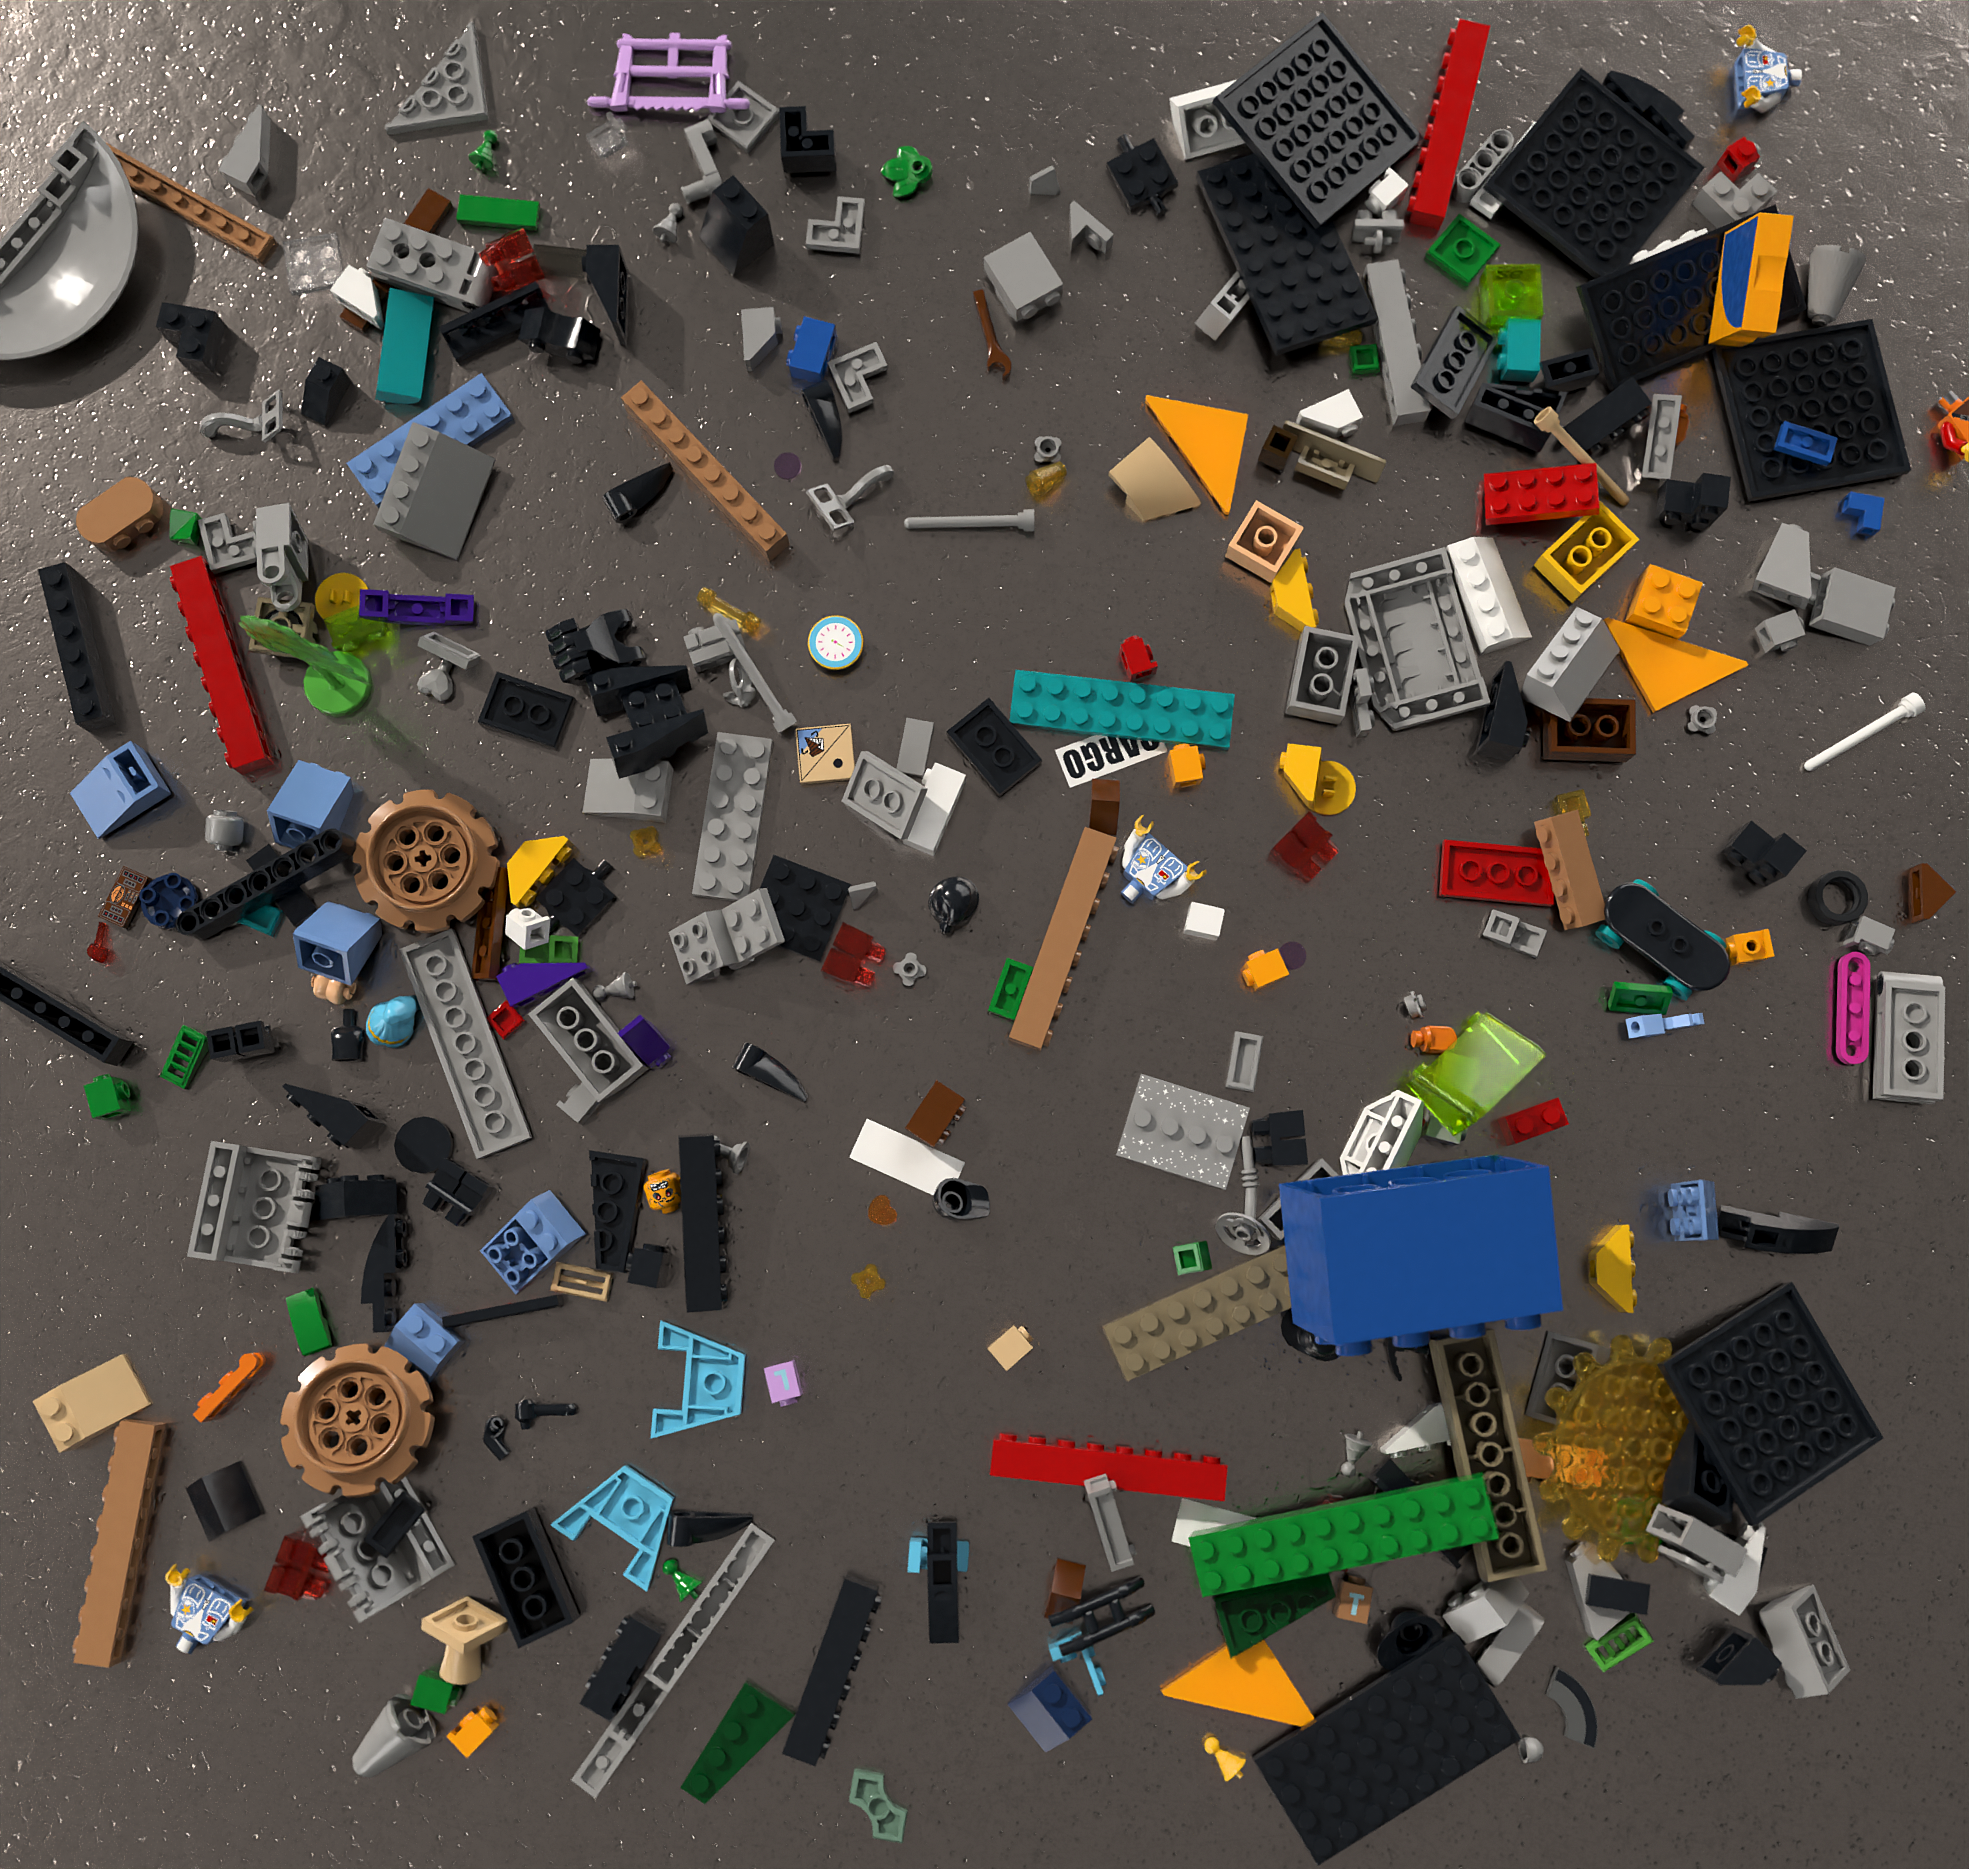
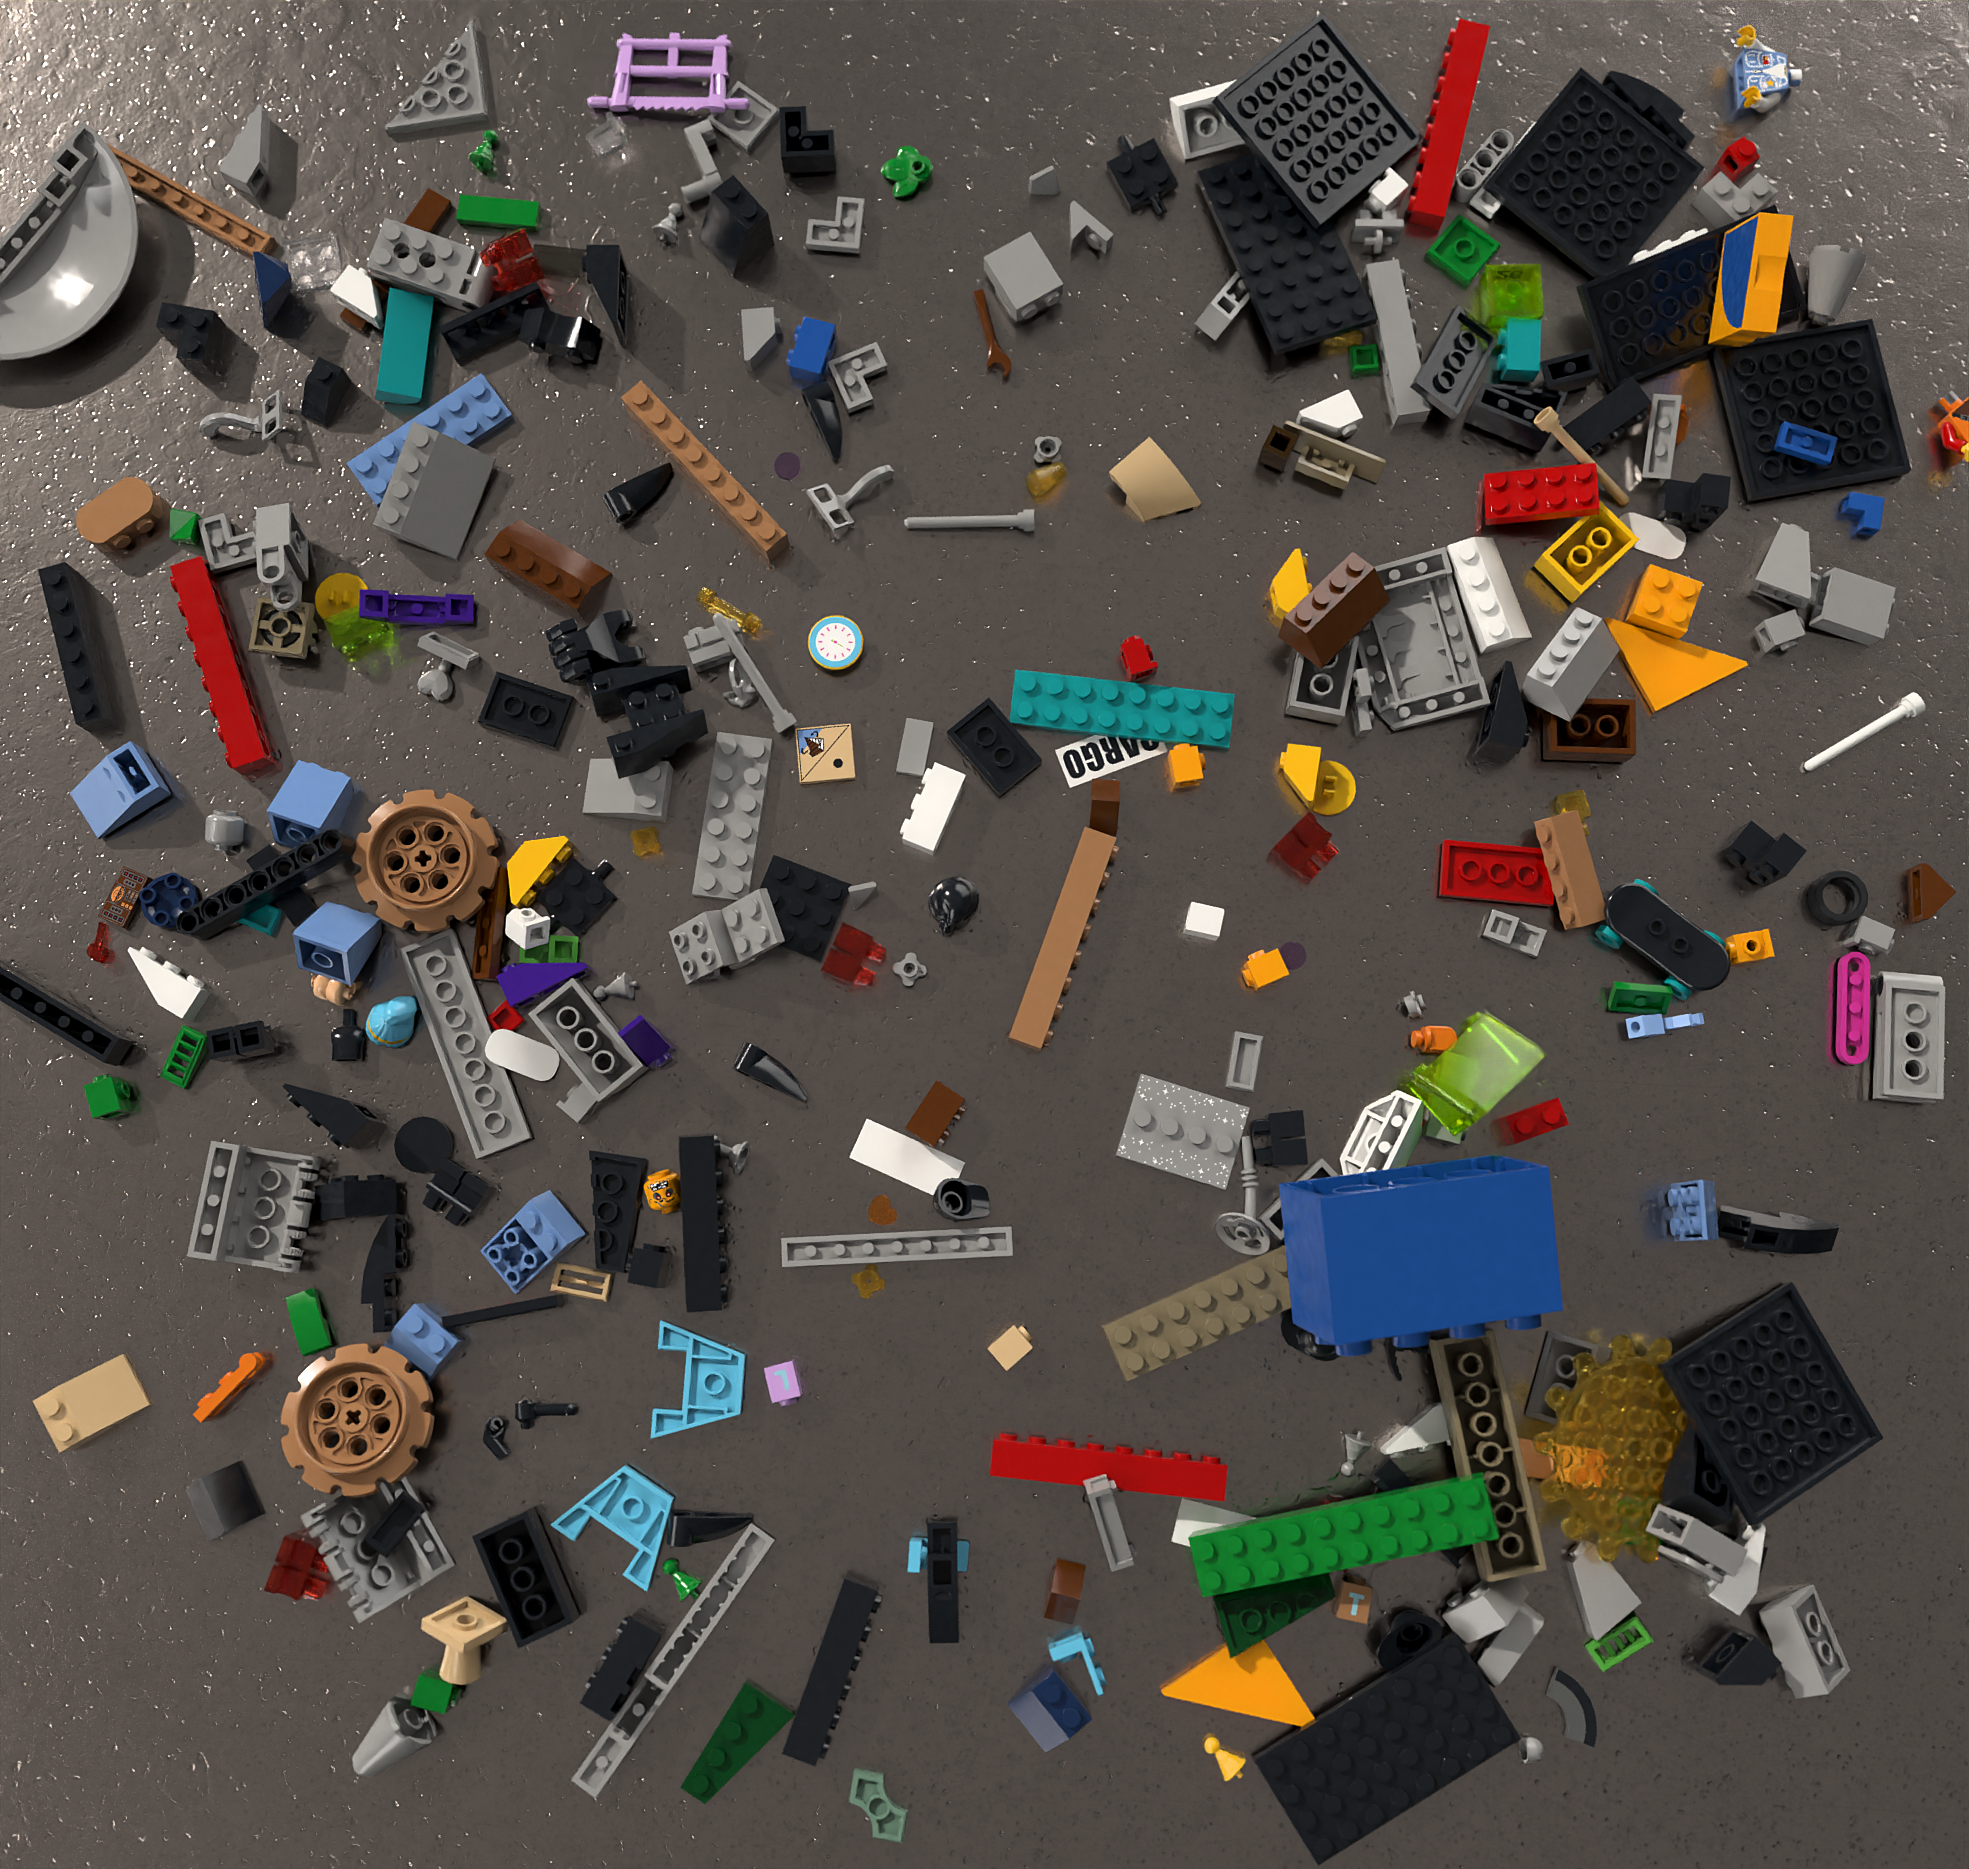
(118, 1543): medium nougat brick -> none
(169, 988): none -> white slope
(203, 1610): torso -> none
(272, 285): none -> dark blue slope
(334, 680): bright green plant -> none
(474, 1730): light orange brick -> none
(522, 1055): none -> white sticker
(547, 567): none -> reddish brown slope
(884, 795): light grey plate -> none
(897, 1246): none -> light grey plate
(1010, 989): green plate -> none
(1086, 1610): black piece -> none
(1153, 867): torso -> none
(1192, 1258): green slope -> none
(1207, 440): light orange tile -> none
(1264, 541): light nougat brick -> none
(1335, 611): none -> reddish brown slope
(1613, 1269): yellow slope -> none
(1617, 1594): black tile -> none
(1655, 536): none -> white sticker
(1708, 714): light grey plate -> none

